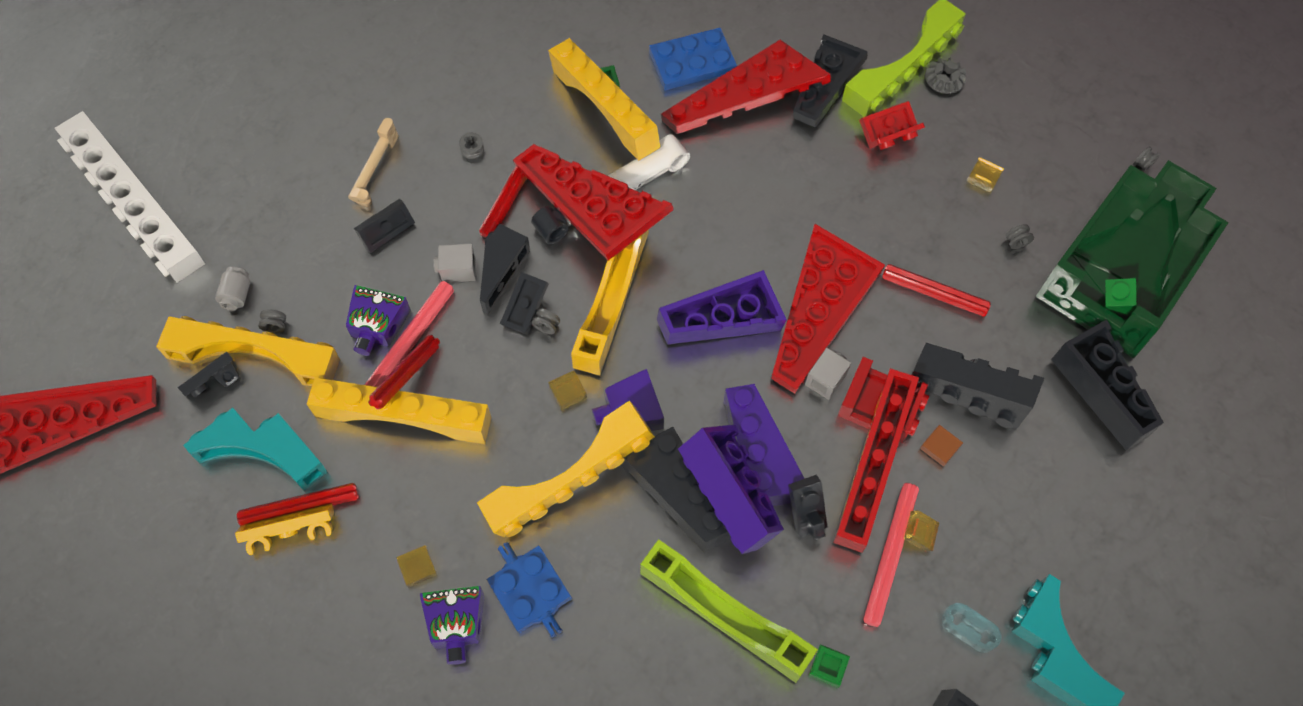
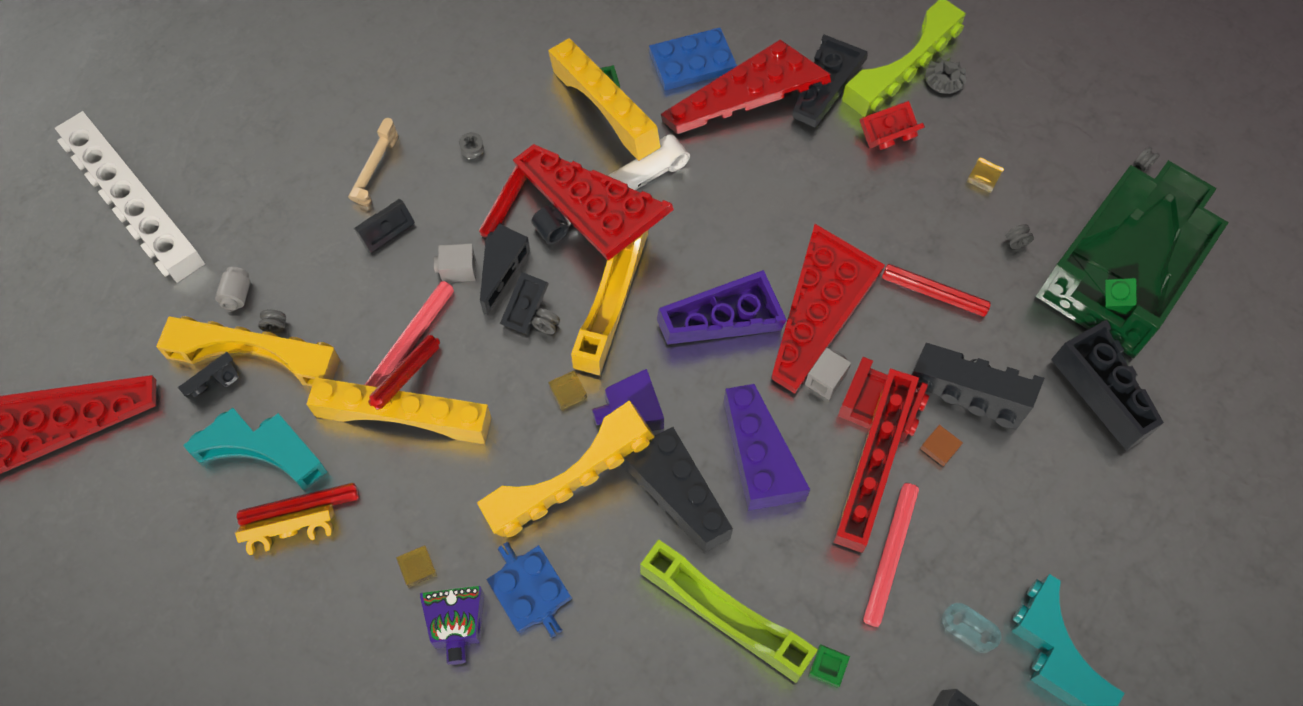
(375, 318): torso -> none
(731, 486): dark purple wedge -> none
(808, 507): black hinge -> none
(921, 530): clear yellow tile -> none

